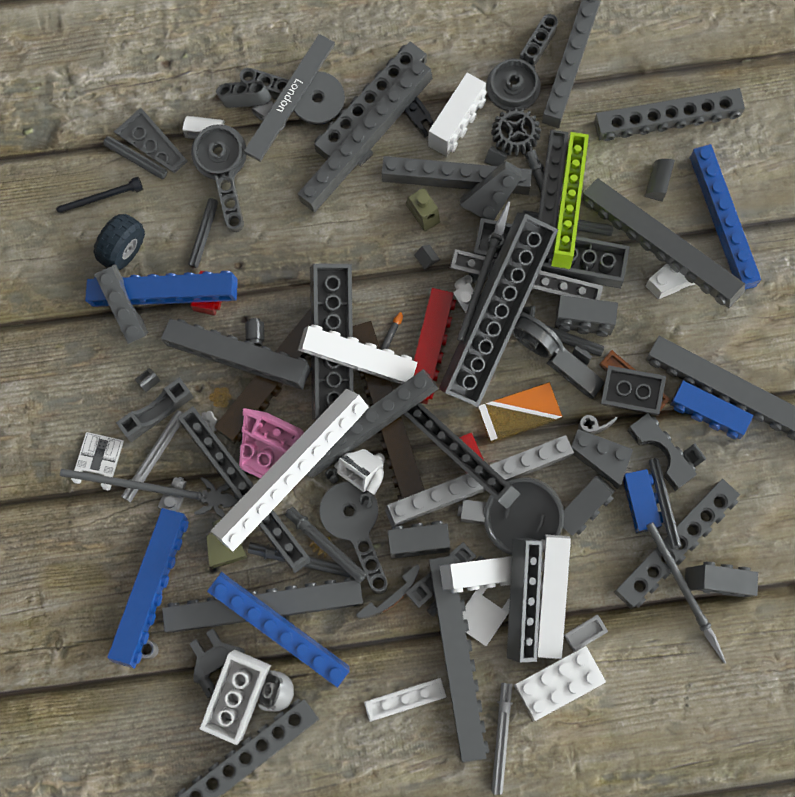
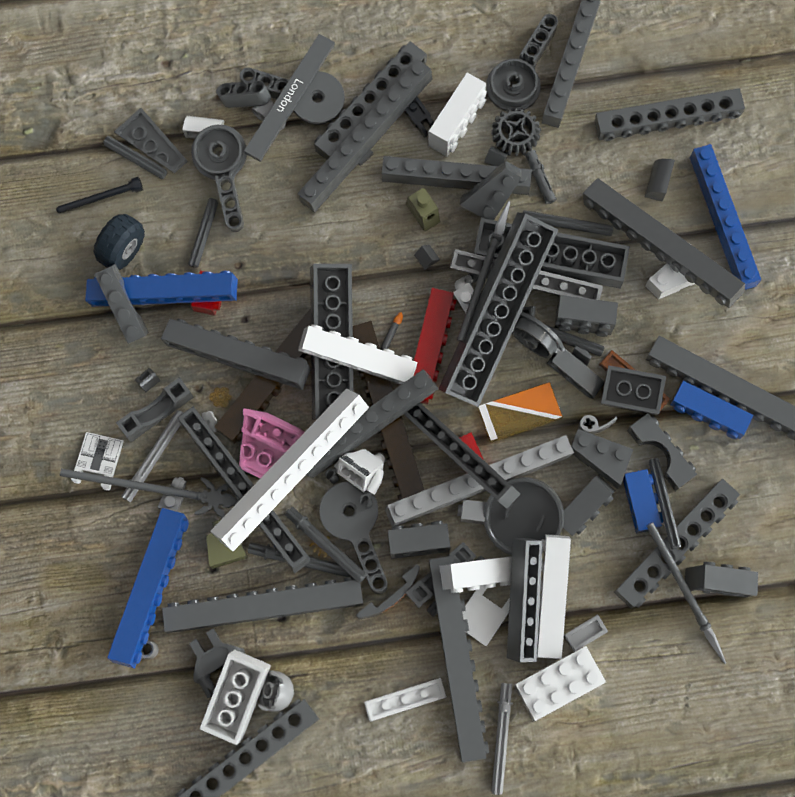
(254, 331): dark grey brick -> none
(279, 629): blue brick -> none
(553, 180): dark grey tile -> none
(570, 200): lime brick -> none
(694, 455): dark grey slope -> none

